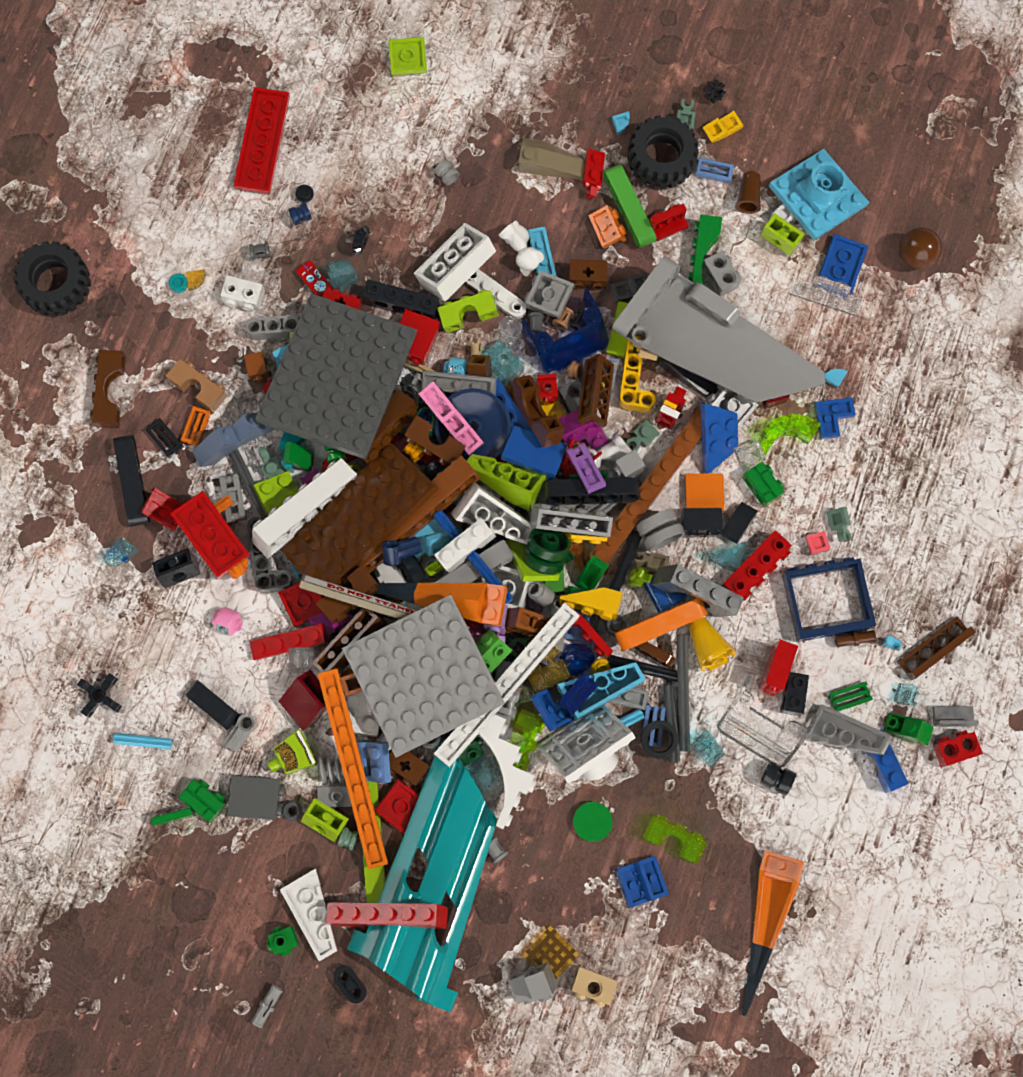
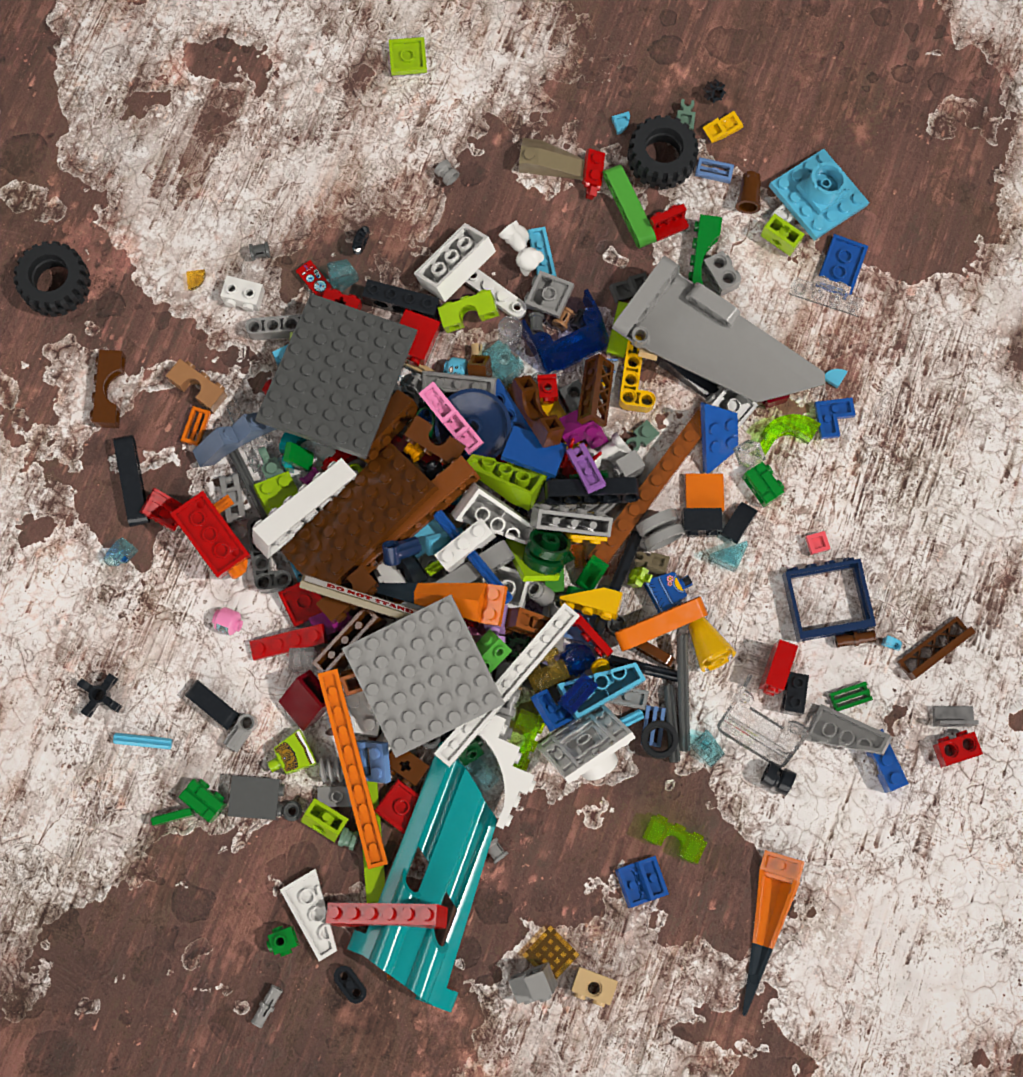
(173, 449): black tile -> none
(176, 568): black brick -> none
(178, 283): teal tile -> none
(256, 367): dark orange brick -> none
(261, 140): red plate -> none
(300, 213): dark blue wheel -> none
(304, 193): black plate -> none
(334, 454): green wheel -> none
(574, 370): medium nougat plate -> none
(592, 821): green tile -> none
(595, 268): reddish brown brick -> none
(607, 226): orange bracket -> none
(671, 408): red hips -> none
(716, 598): arch -> none
(758, 564): red brick -> none
(839, 521): sand green plate -> none
(906, 694): clear light blue tile -> none
(908, 728): green slope -> none
(920, 248): reddish brown piece -> none

